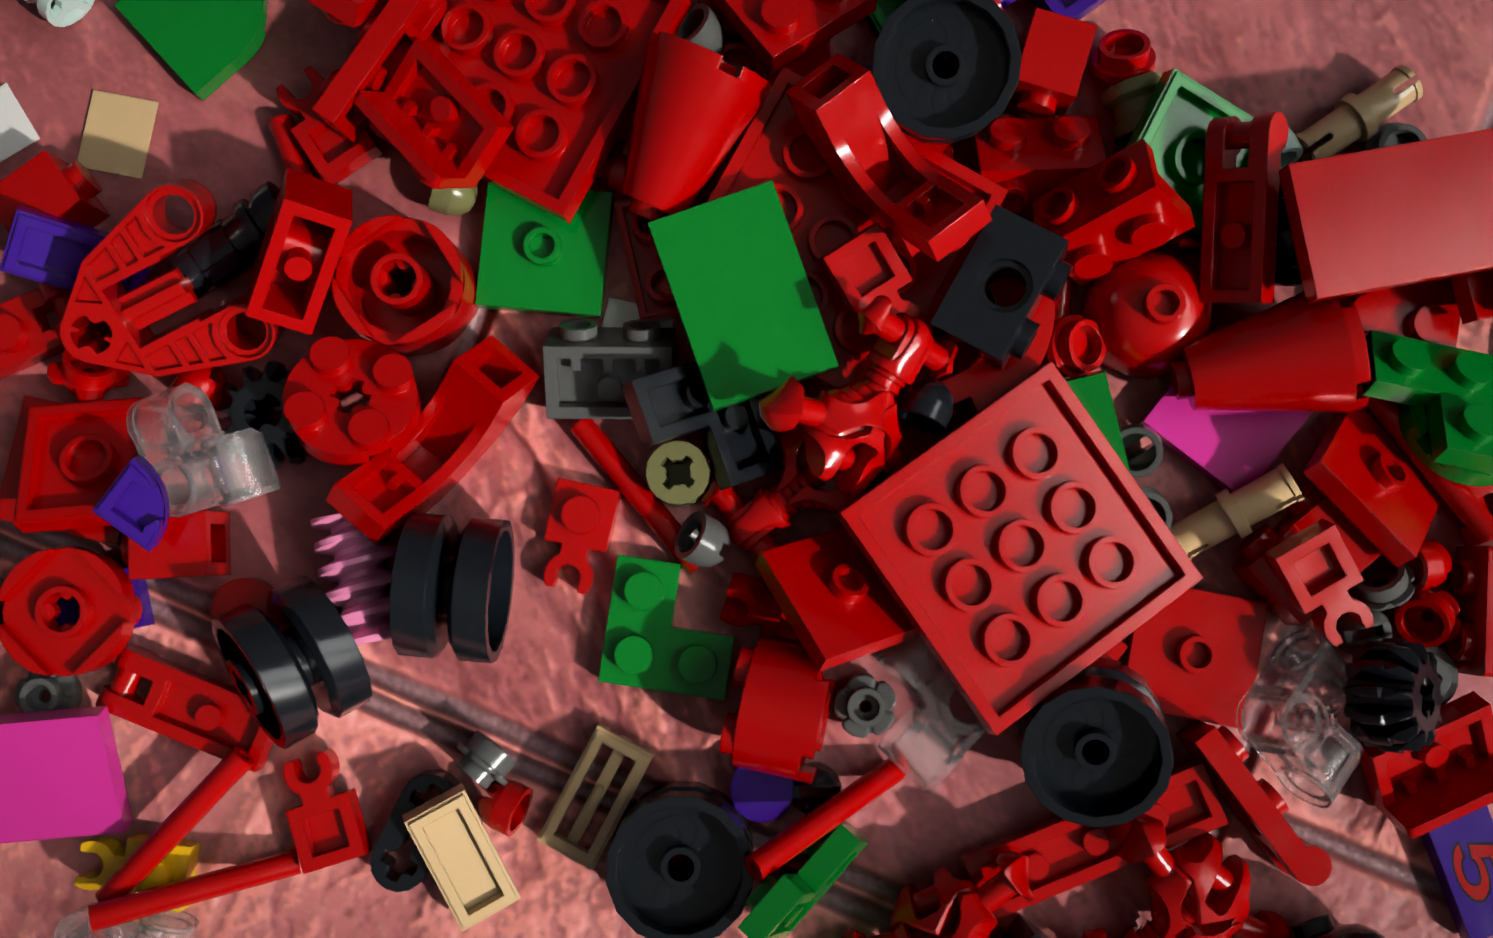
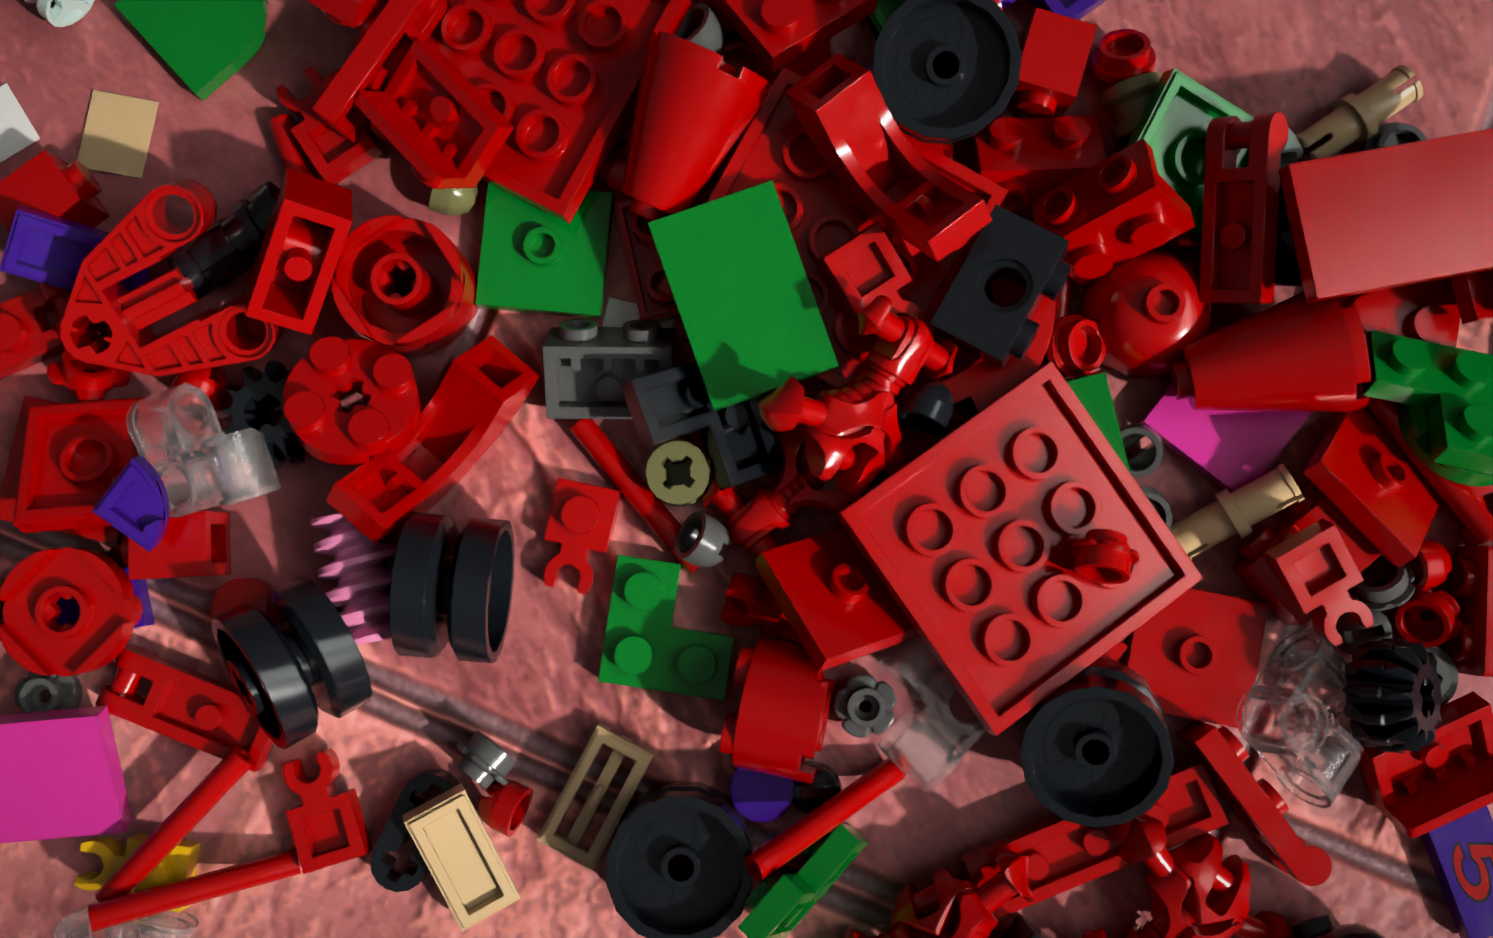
(1103, 557): none -> red plate

